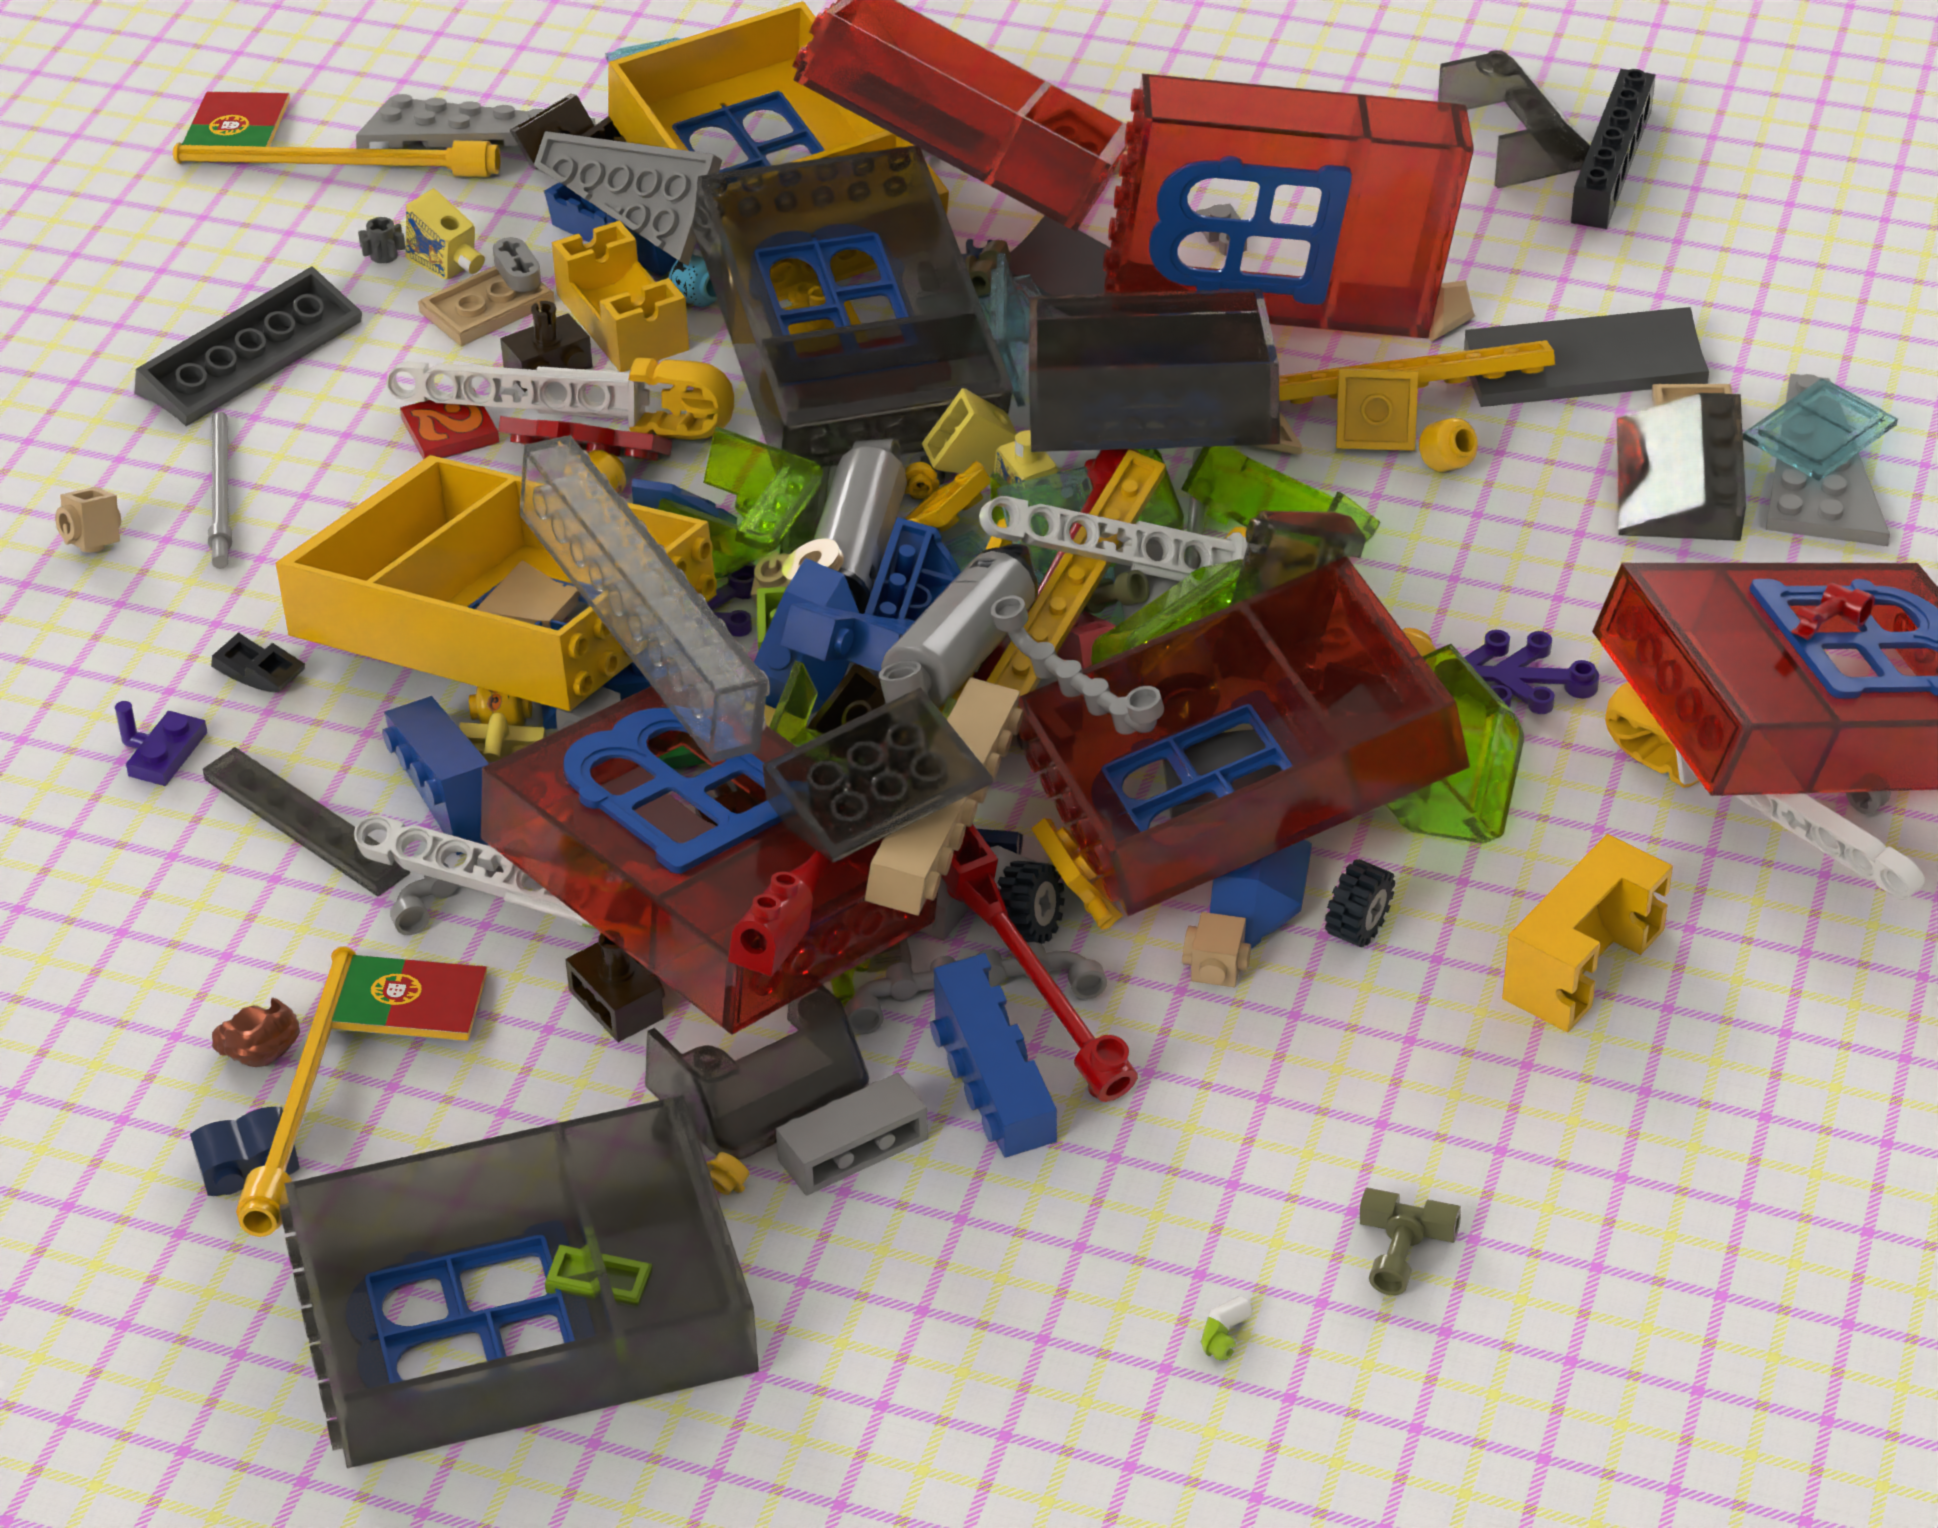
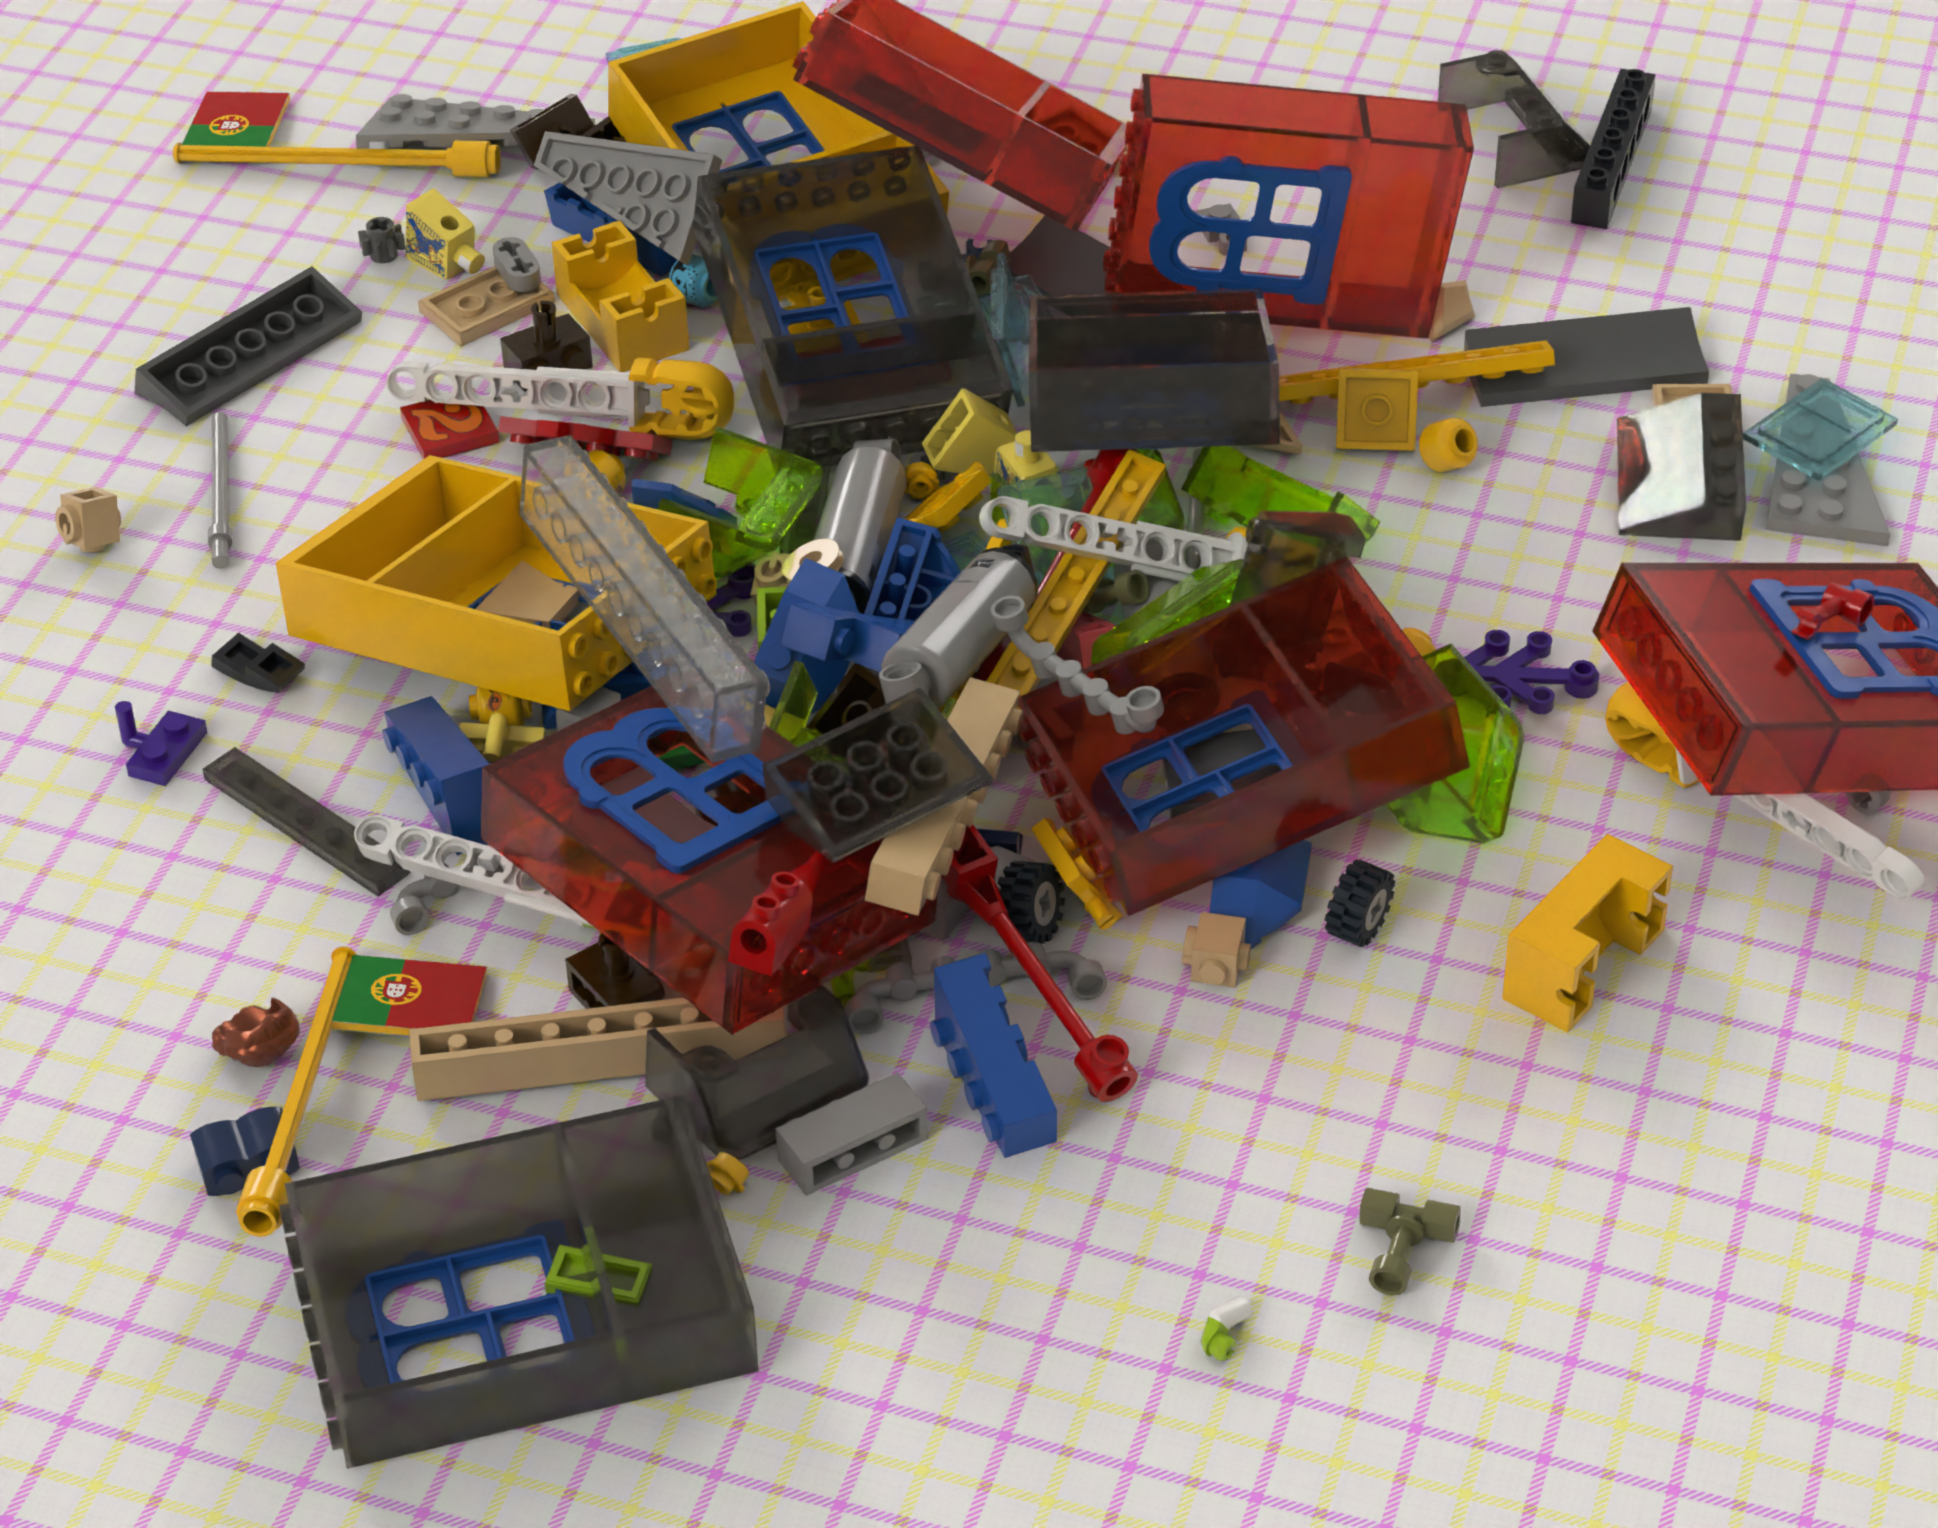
(567, 1046): none -> tan brick

